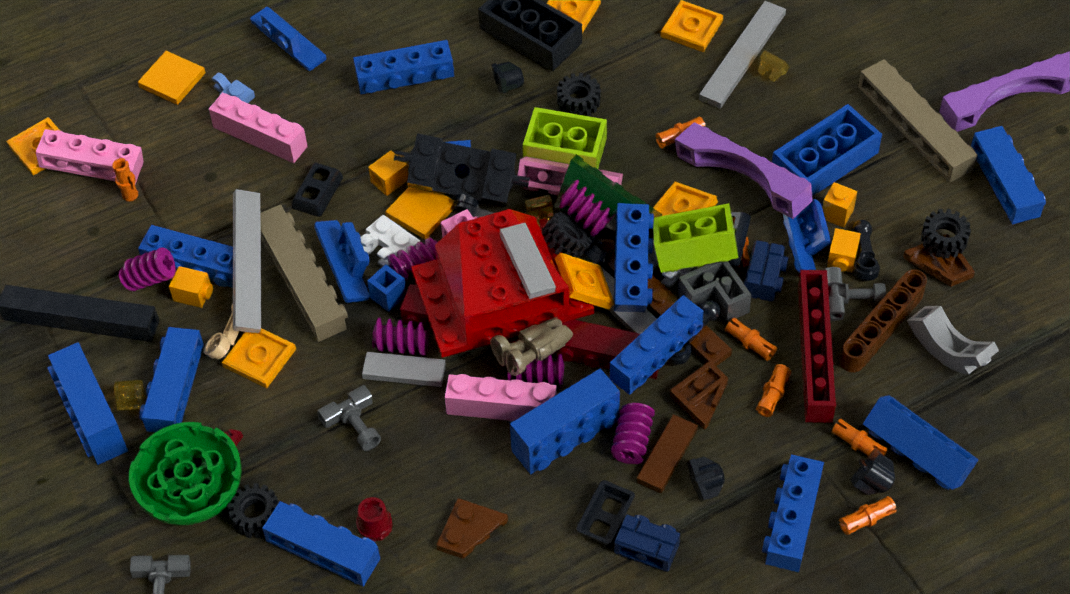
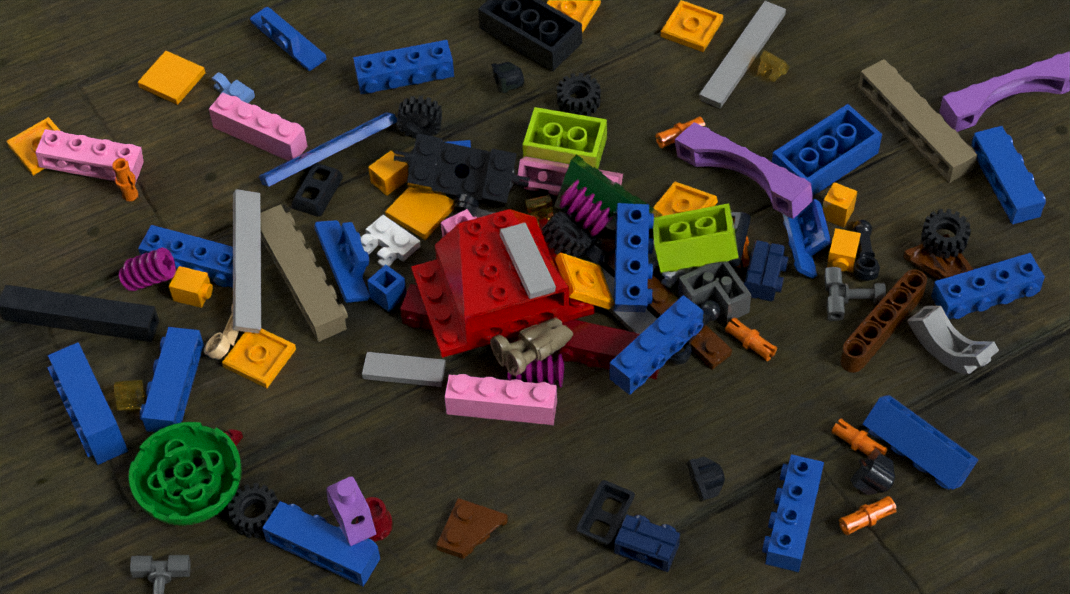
(327, 149): none -> tile
(346, 504): none -> medium lavender torso
(349, 412): dark grey bar -> none
(400, 337): magenta piece -> none
(404, 261): magenta piece -> none
(412, 109): none -> black tyre
(565, 421): blue brick -> none
(632, 433): magenta piece -> none
(667, 454): reddish brown tile -> none
(701, 393): reddish brown wing -> none
(773, 390): orange pin -> none
(816, 346): dark red brick -> none
(988, 286): none -> blue brick

